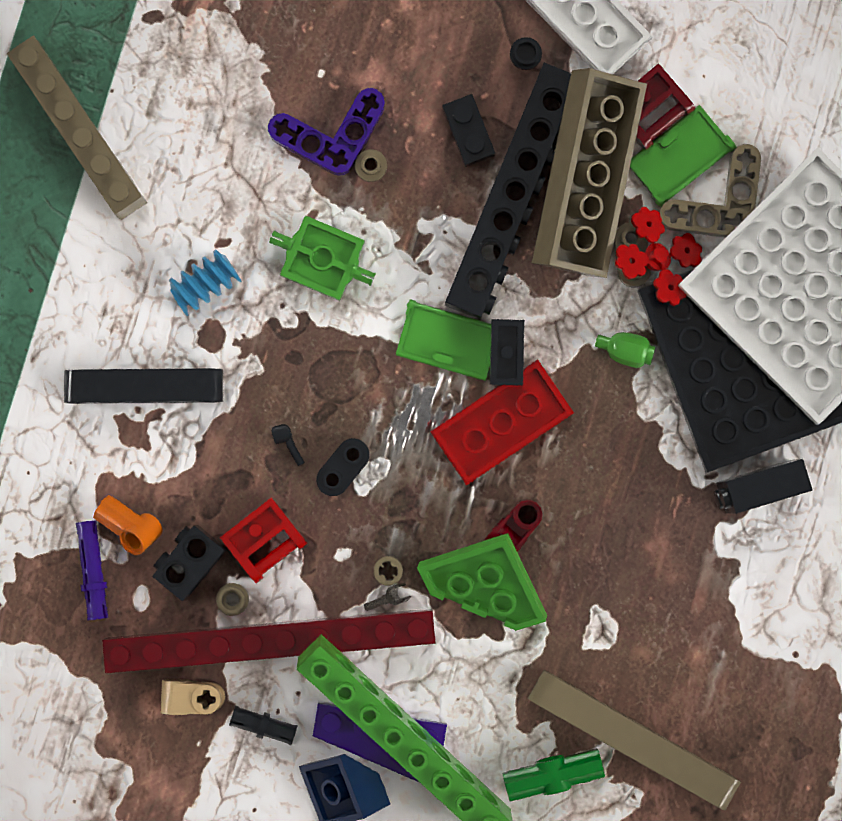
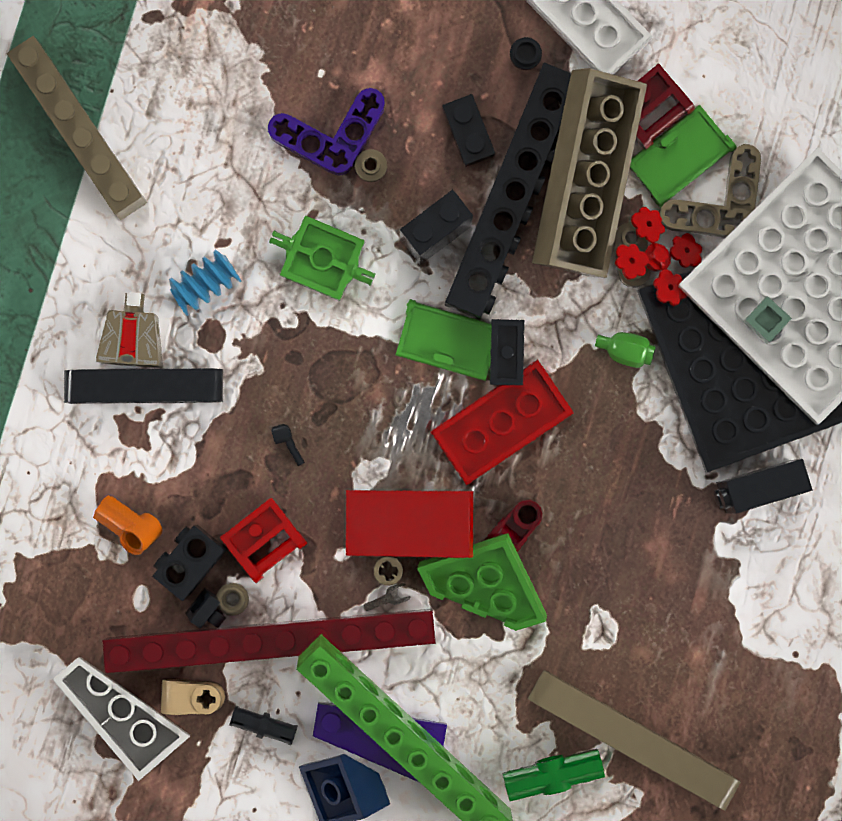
(91, 566): dark purple pin -> none
(124, 721): none -> white wedge
(131, 336): none -> dark tan torso
(205, 609): none -> black tile
(343, 467): black plate -> none
(409, 523): none -> red tile
(436, 227): none -> black brick
(767, 319): none -> sand green plate

